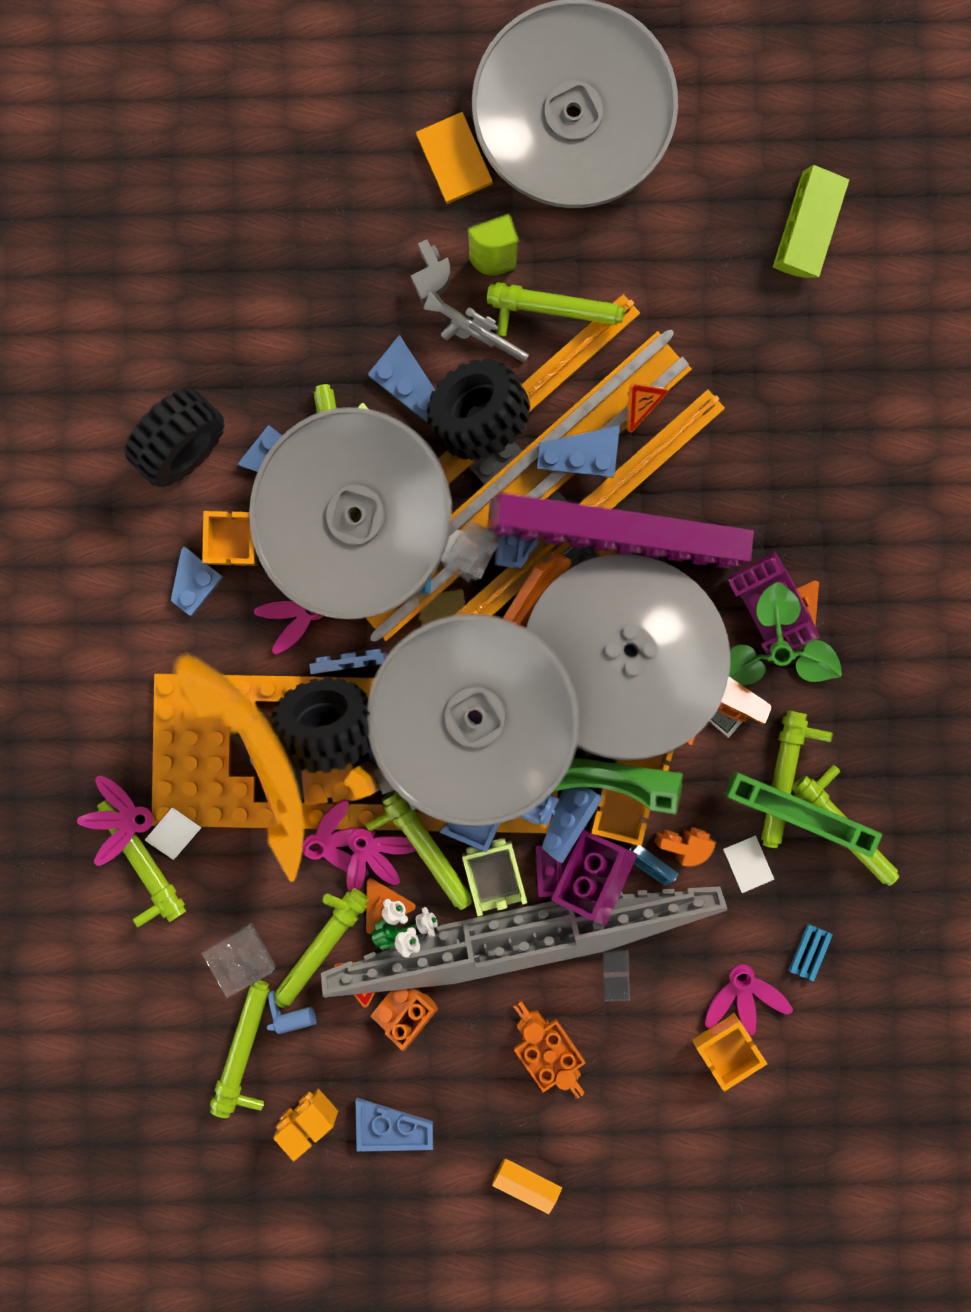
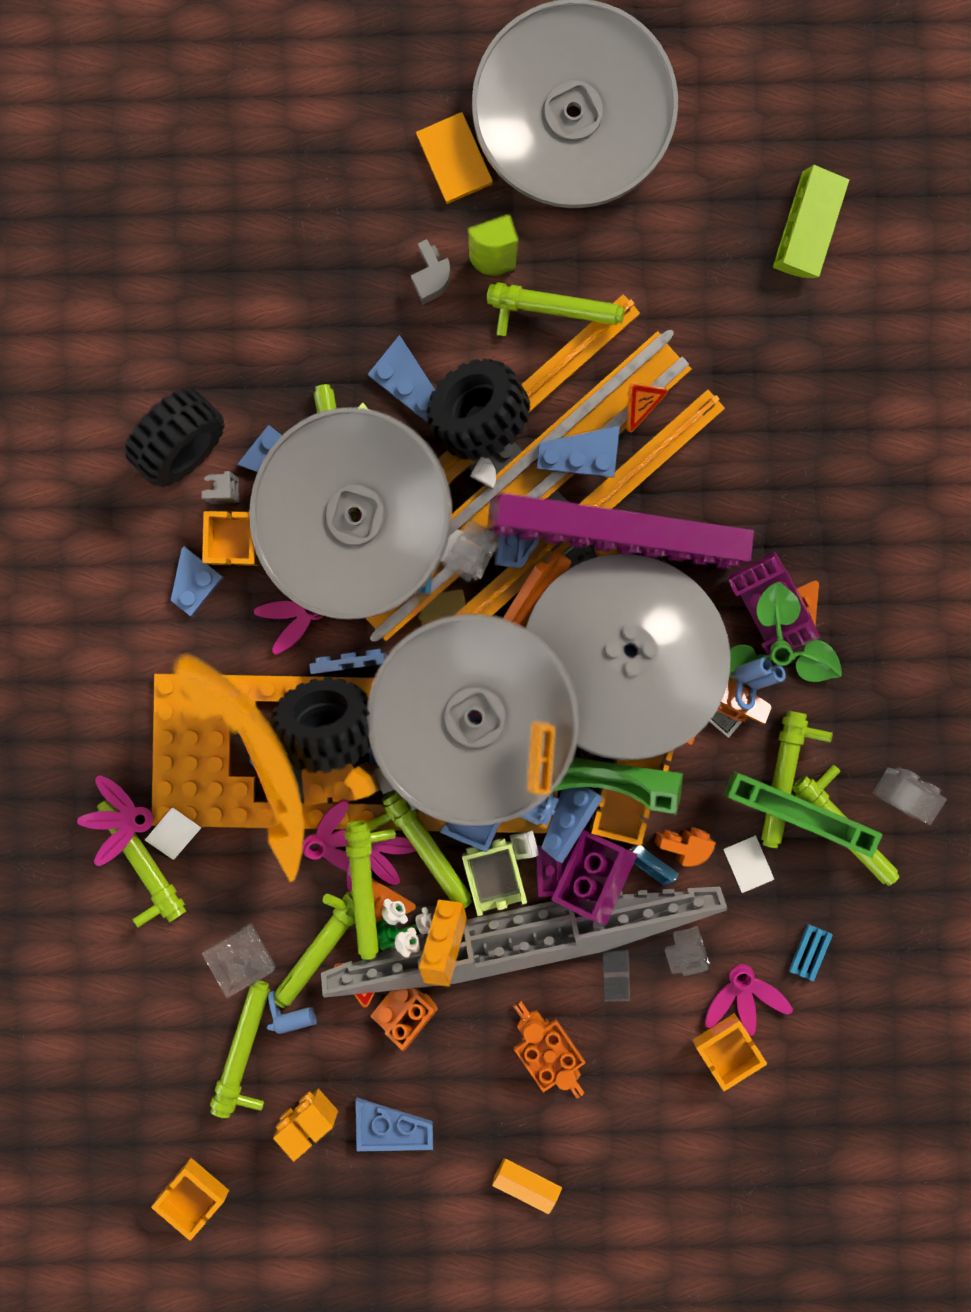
(188, 1197): none -> light orange piece
(225, 489): none -> light grey hinge
(359, 853): none -> lime cylinder
(443, 943): none -> light orange brick
(478, 327): light grey piece -> none
(484, 472): none -> white tile
(524, 845): none -> white tile
(536, 758): none -> light orange piece
(688, 954): none -> clear brick
(757, 676): none -> medium blue piece
(912, 797): none -> clear brick

